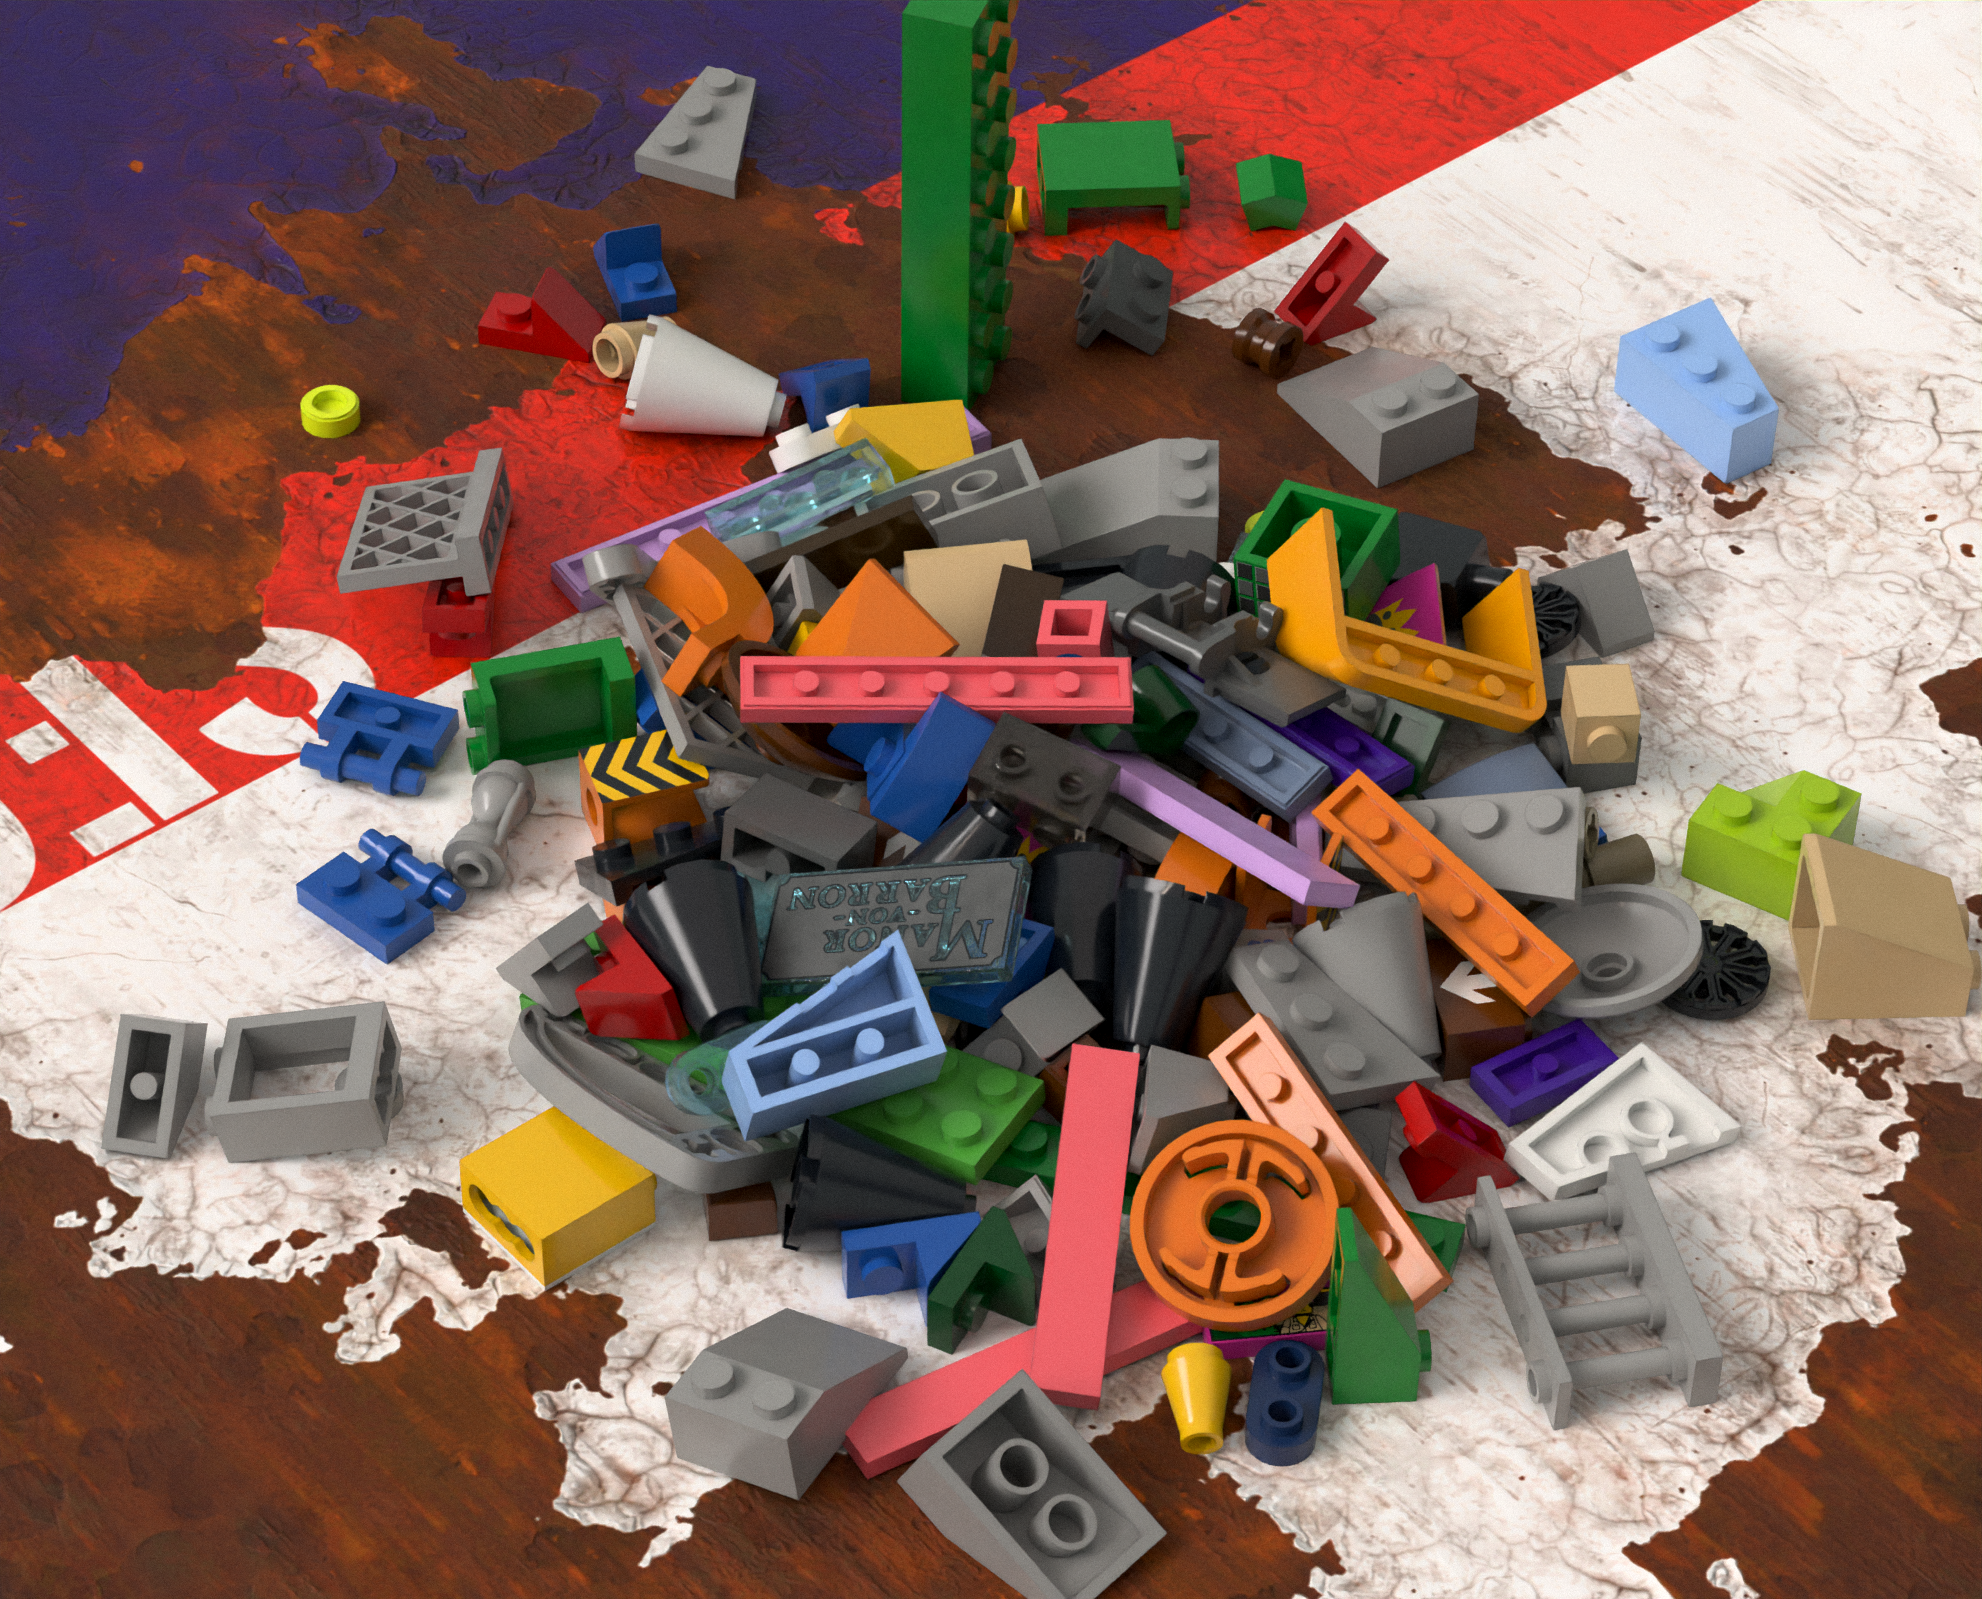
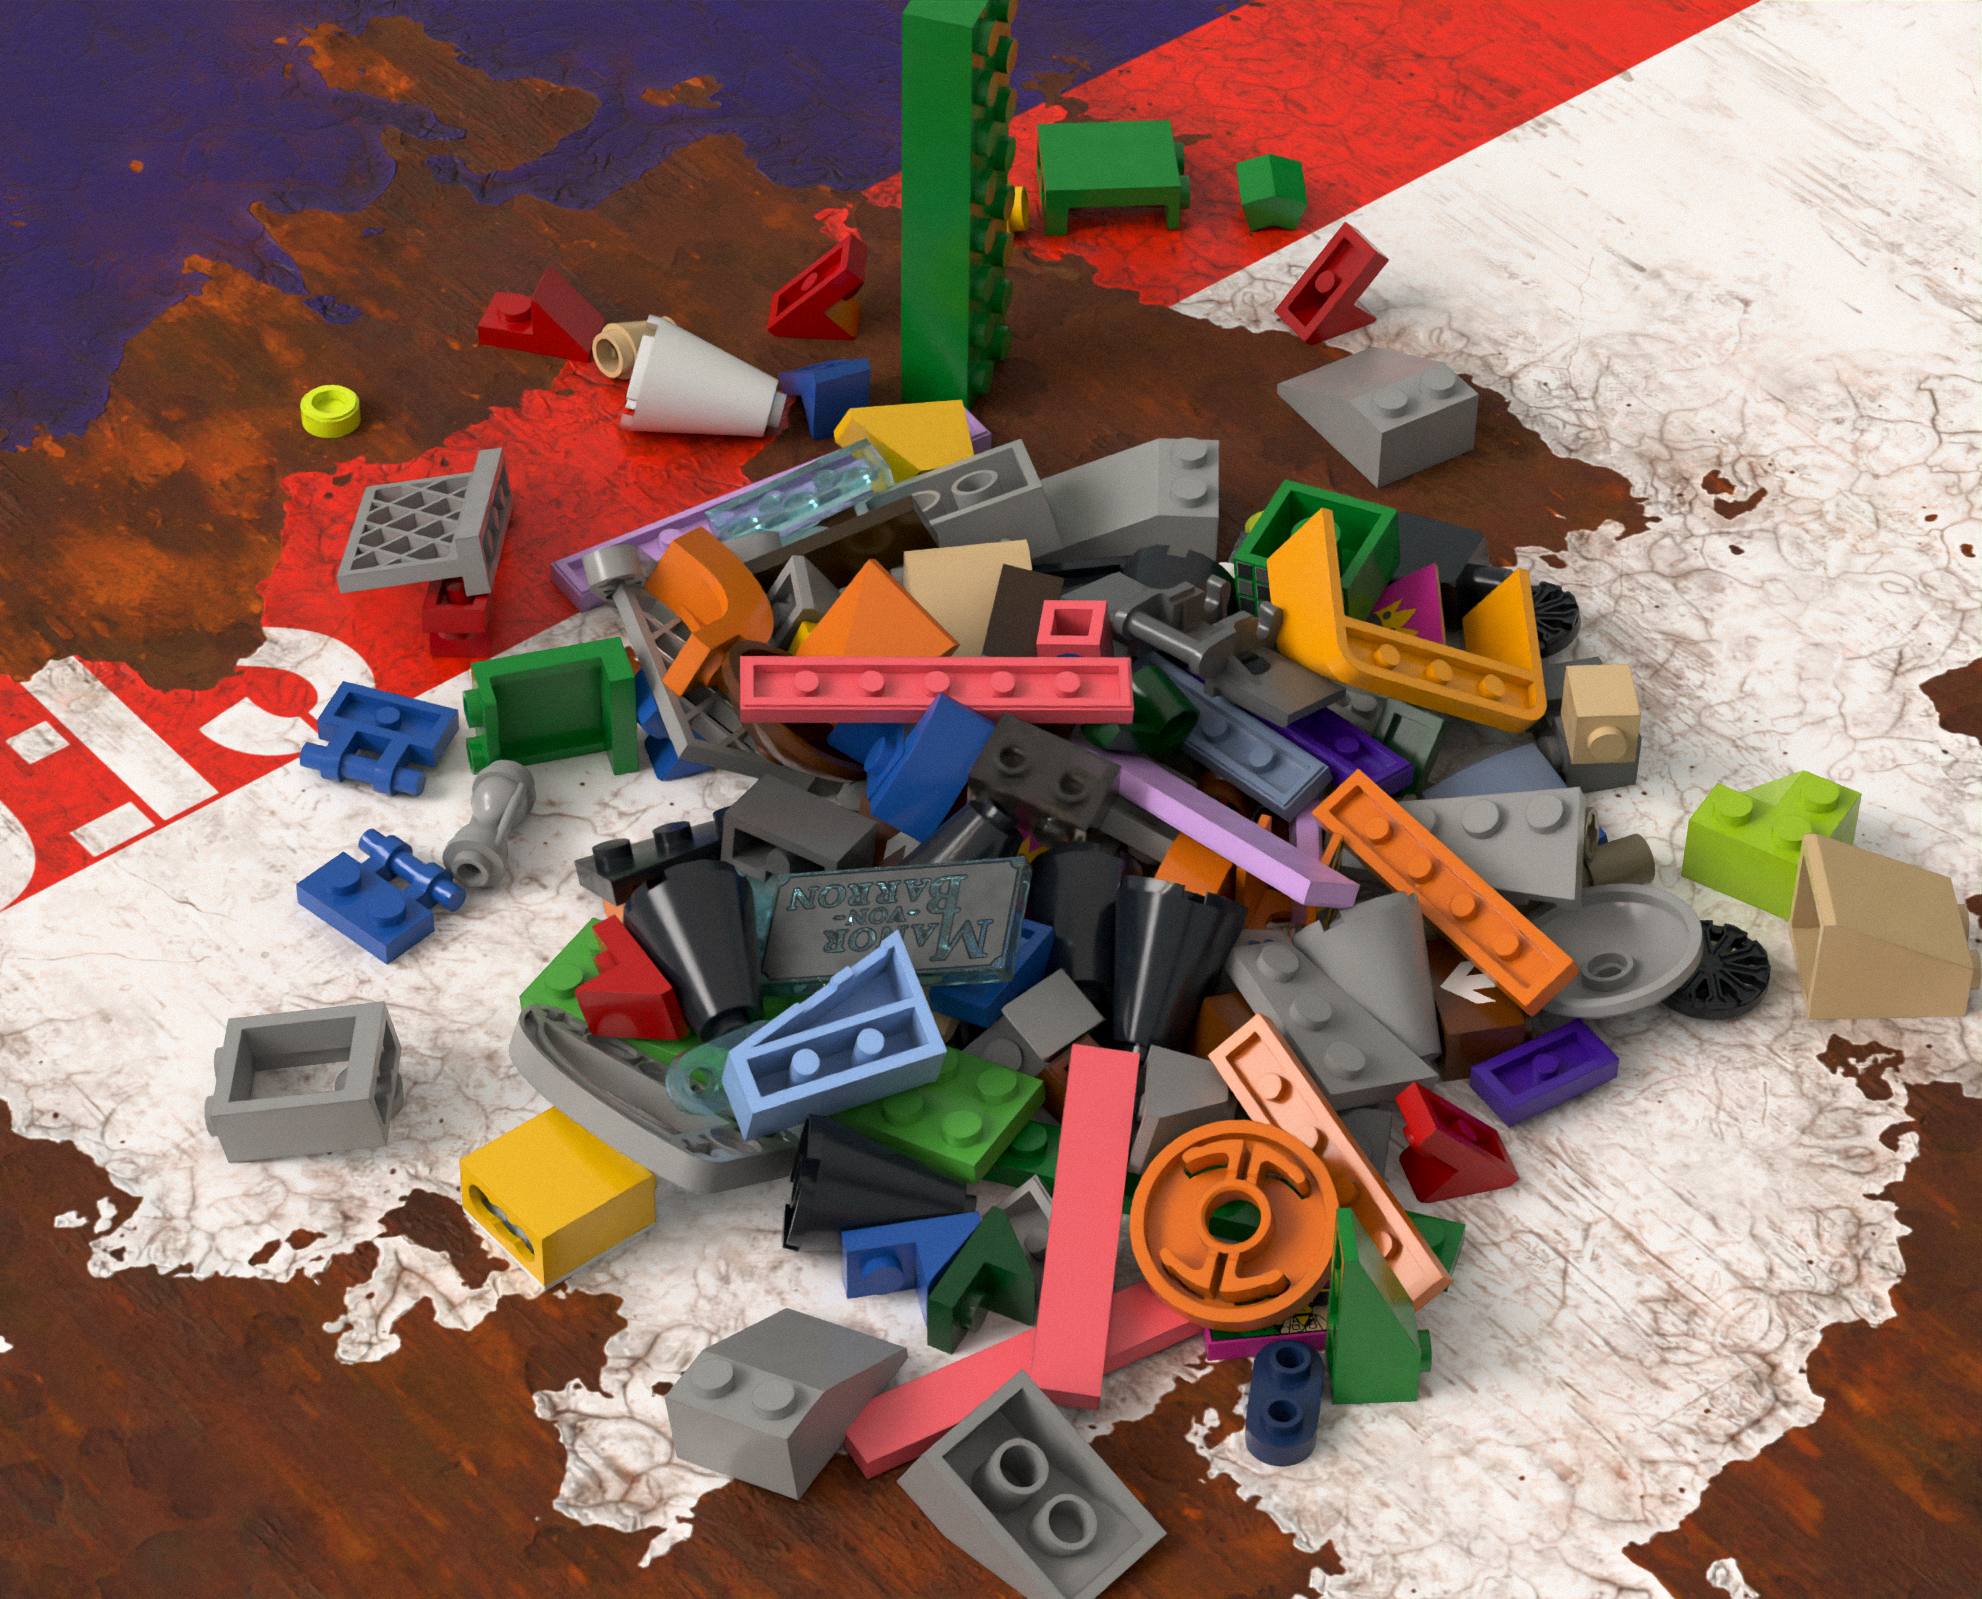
(152, 1083): light grey slope -> none
(555, 963): light grey slope -> none
(635, 272): blue slope -> none
(638, 787): piece -> none
(703, 134): light grey wing -> none
(741, 1212): reddish brown slope -> none
(802, 445): white plate -> none
(820, 298): none -> red slope
(1126, 297): dark grey bracket -> none
(1198, 1394): yellow cone -> none
(1267, 343): reddish brown wheel -> none
(1608, 602): light grey slope -> none
(1625, 1109): white wing -> none
(1643, 1252): light grey fence -> none
(1699, 390): light blue wedge -> none

